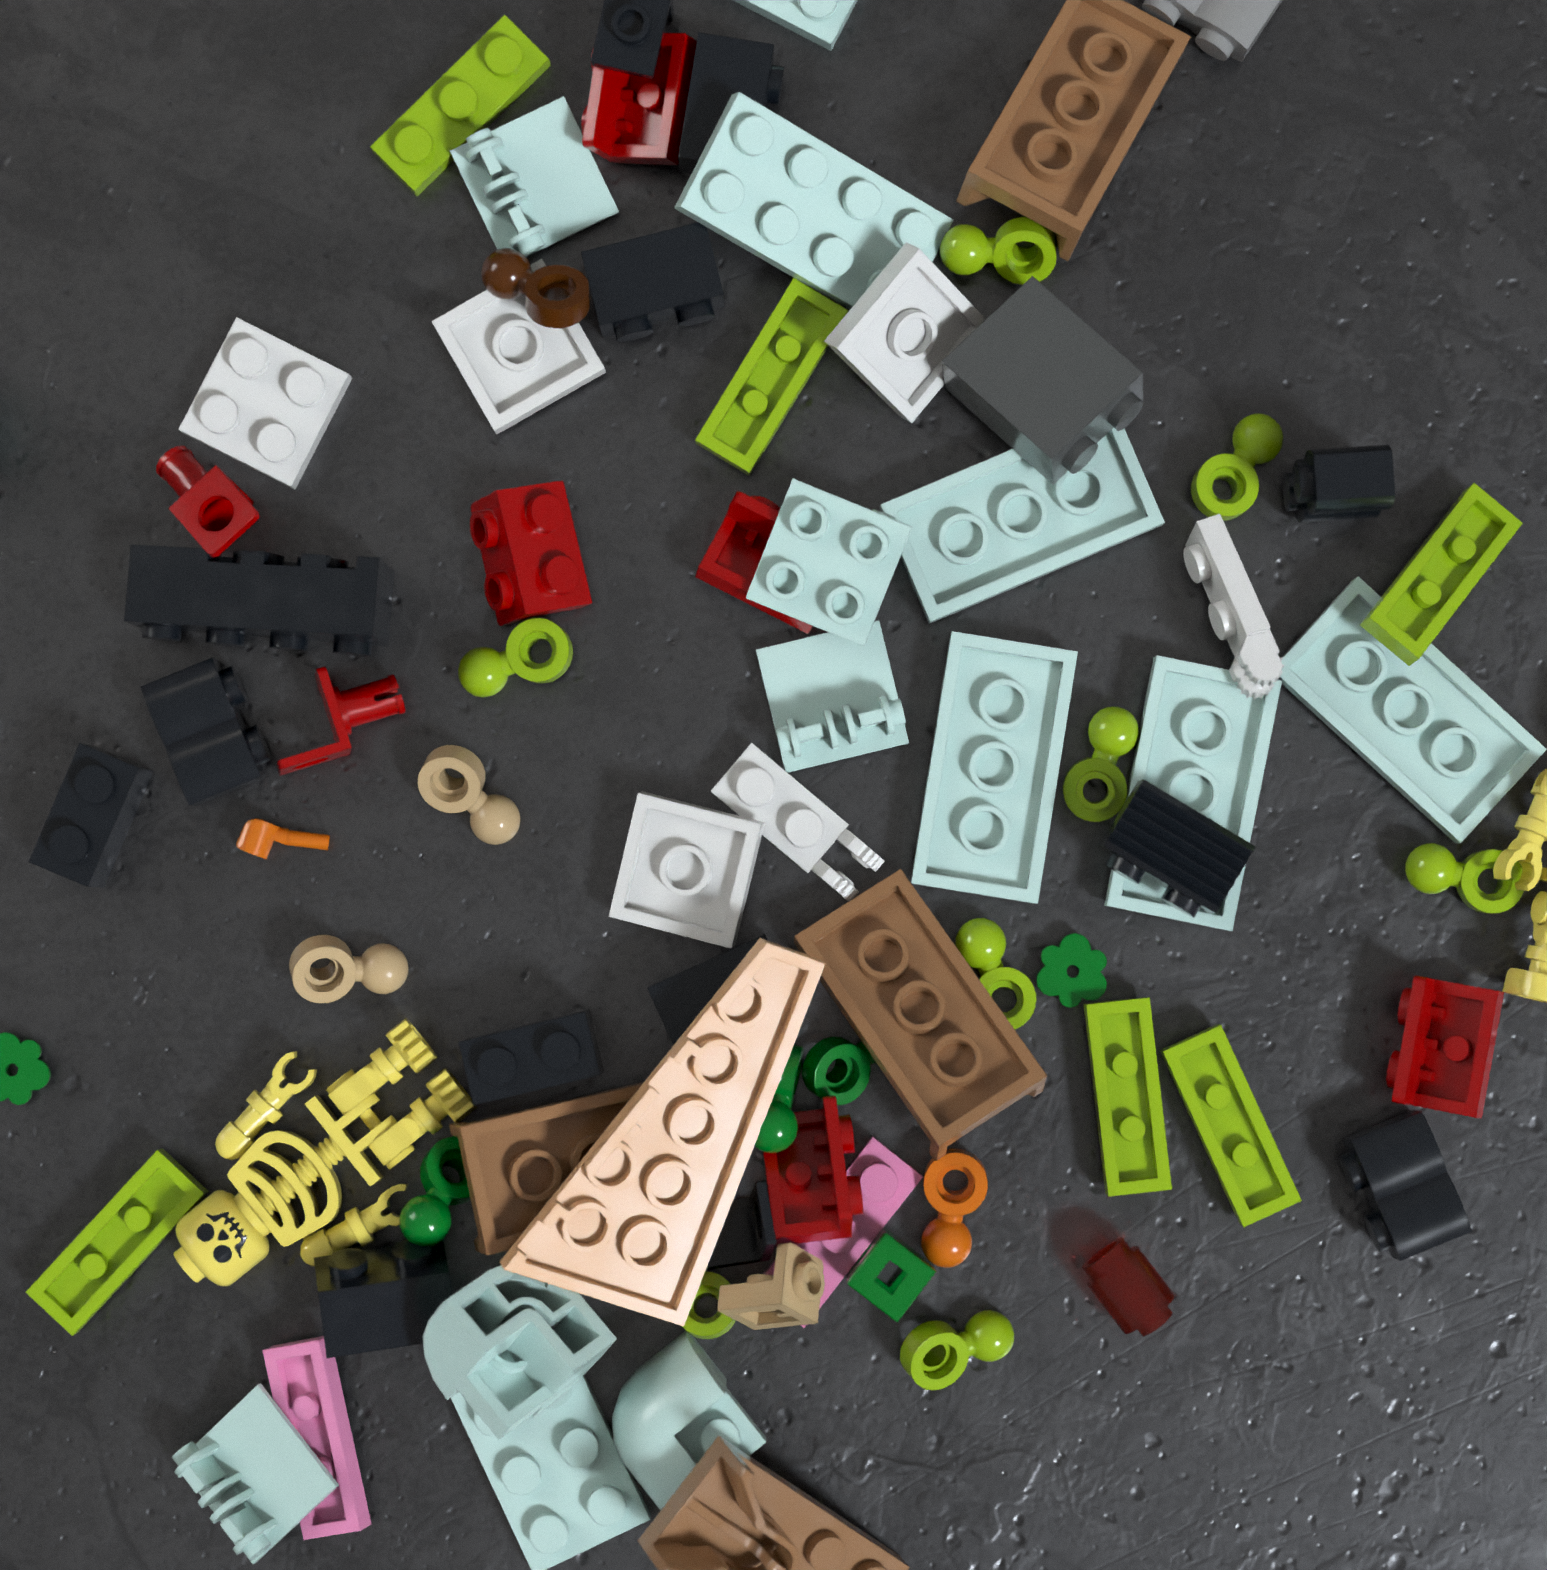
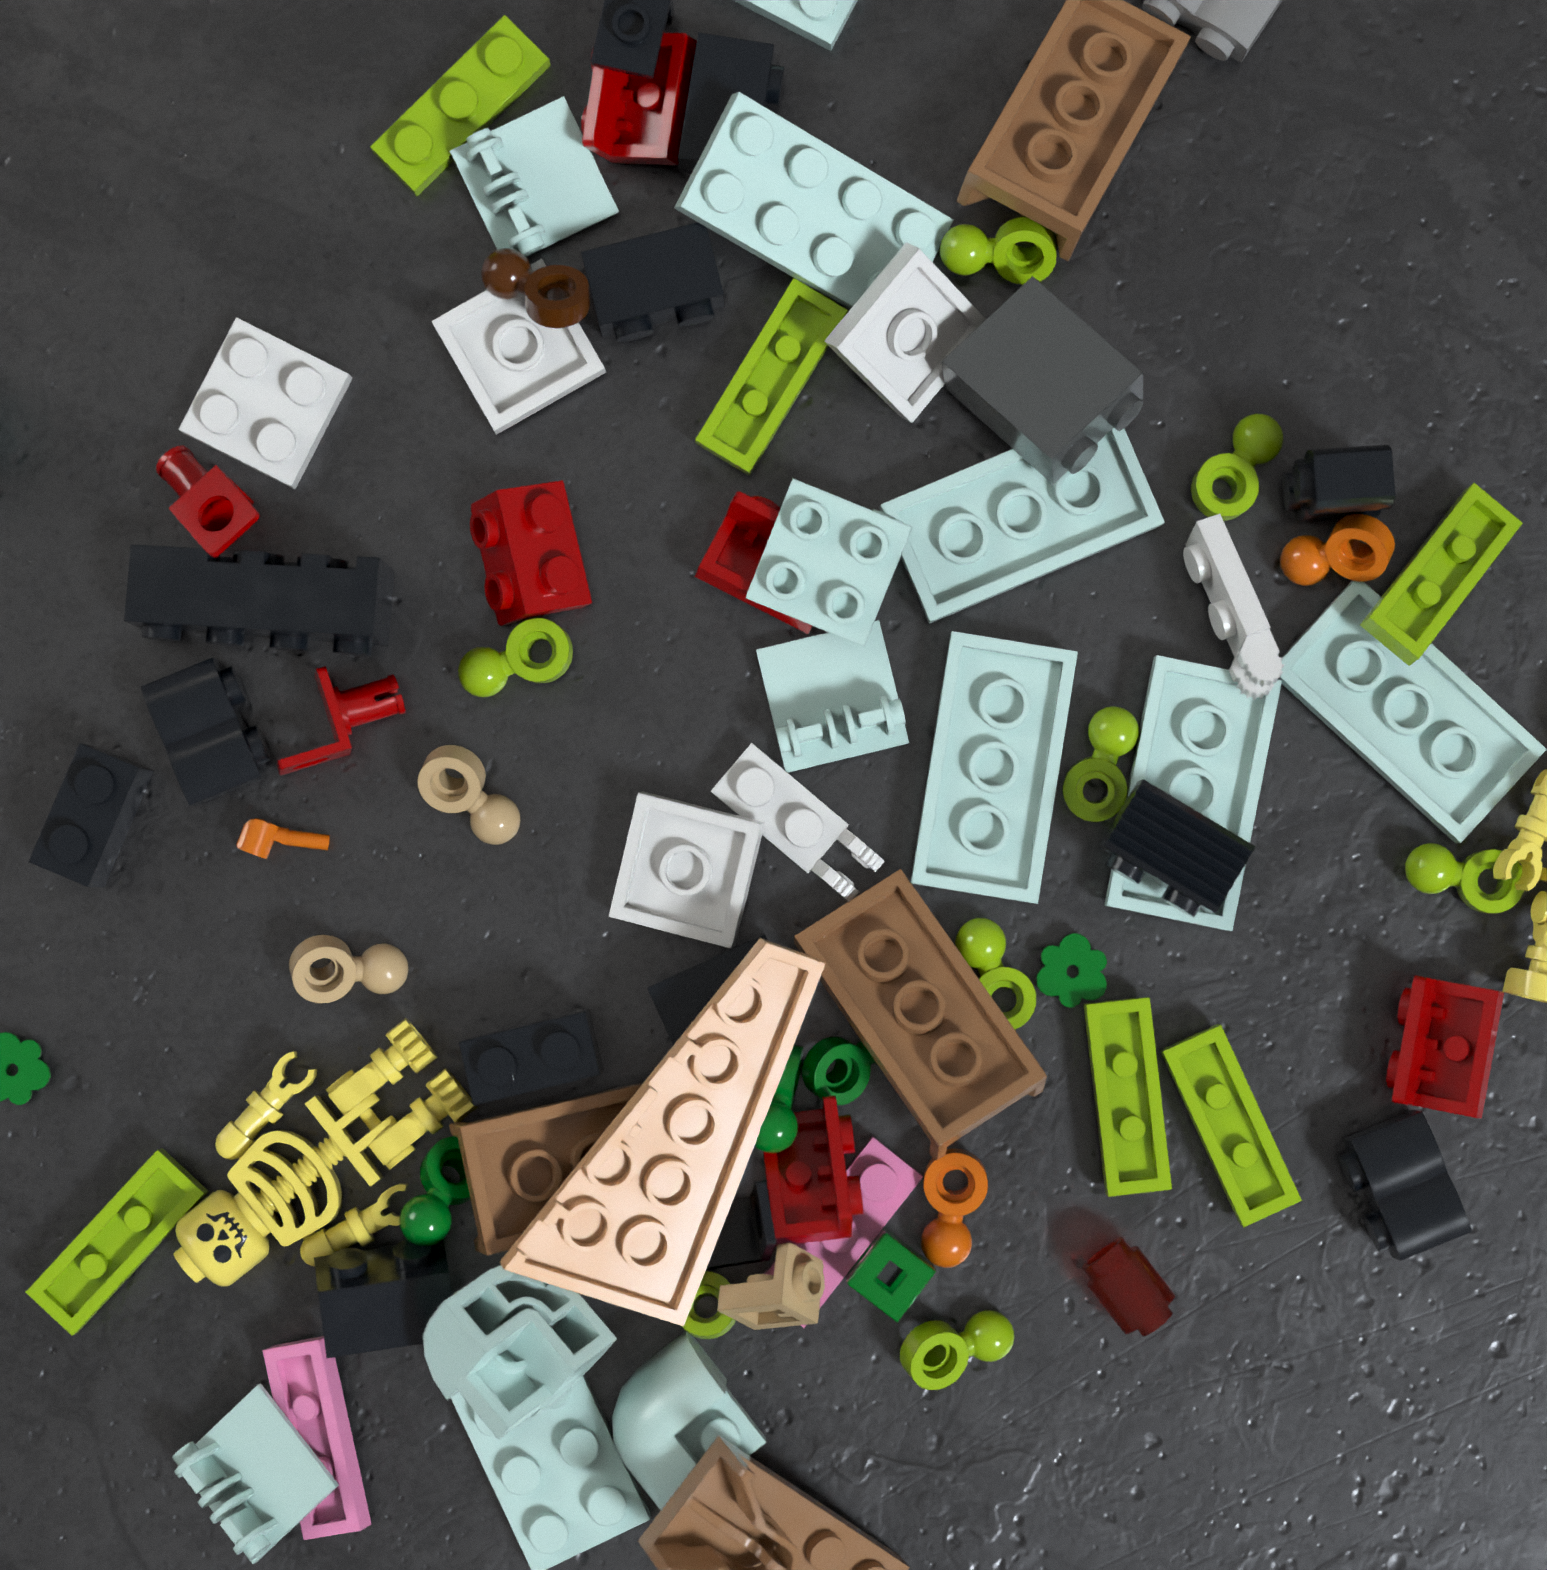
(1308, 559): none -> orange plate

